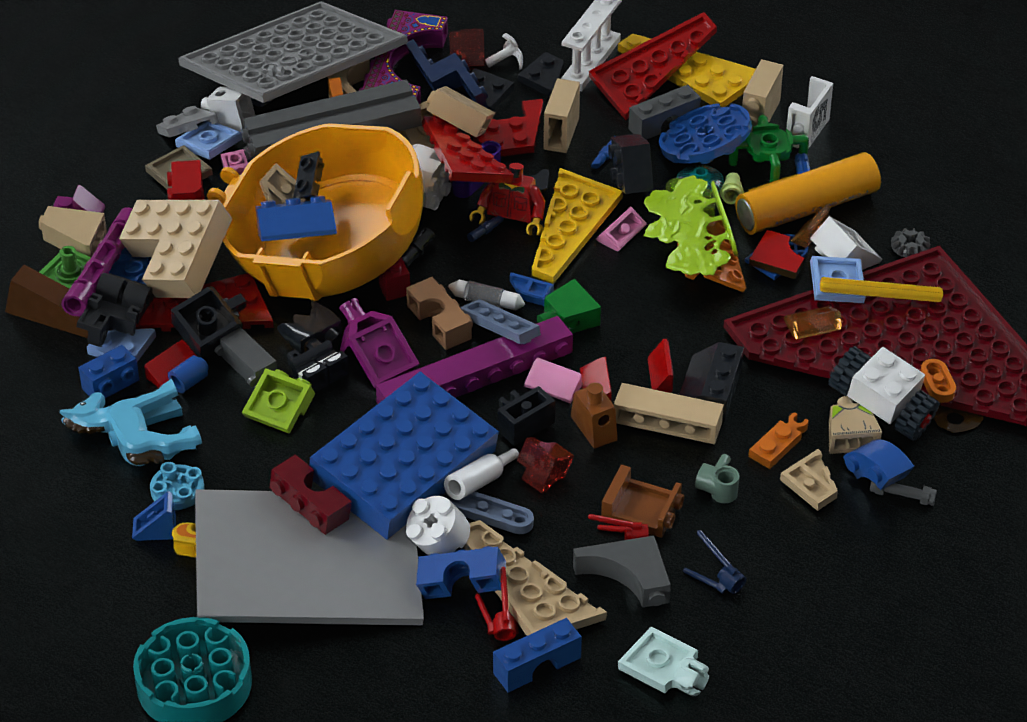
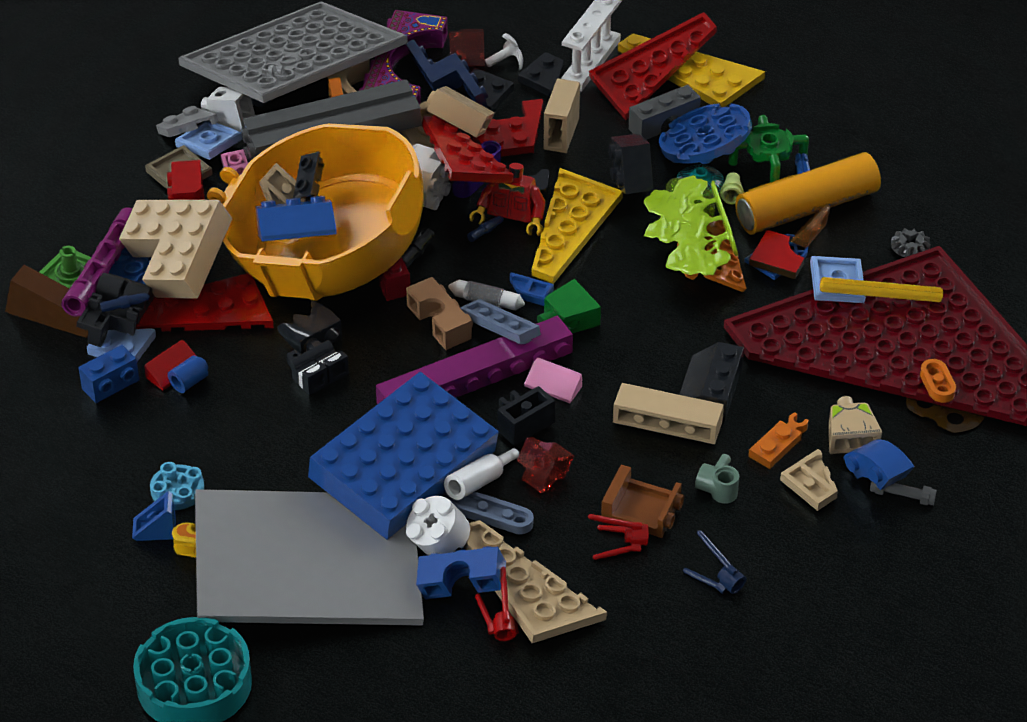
(73, 228): tan slope -> none
(80, 201): slope -> none
(124, 302): none -> dark blue piece
(128, 422): medium azure animal -> none
(207, 319): black hinge -> none
(245, 356): dark grey brick -> none
(279, 400): lime plate -> none
(321, 508): dark red arch -> none
(376, 343): magenta plate -> none
(517, 661): blue arch -> none
(594, 407): dark orange torso -> none
(598, 373): slope -> none
(602, 156): blue piece -> none
(622, 230): bright pink slope -> none
(630, 562): dark grey arch -> none
(661, 368): red slope -> none
(665, 663): light aqua plate -> none
(763, 91): tan brick -> none
(813, 118): white panel -> none
(813, 322): clear orange slope -> none
(840, 241): white slope -> none
(886, 389): brick -> none

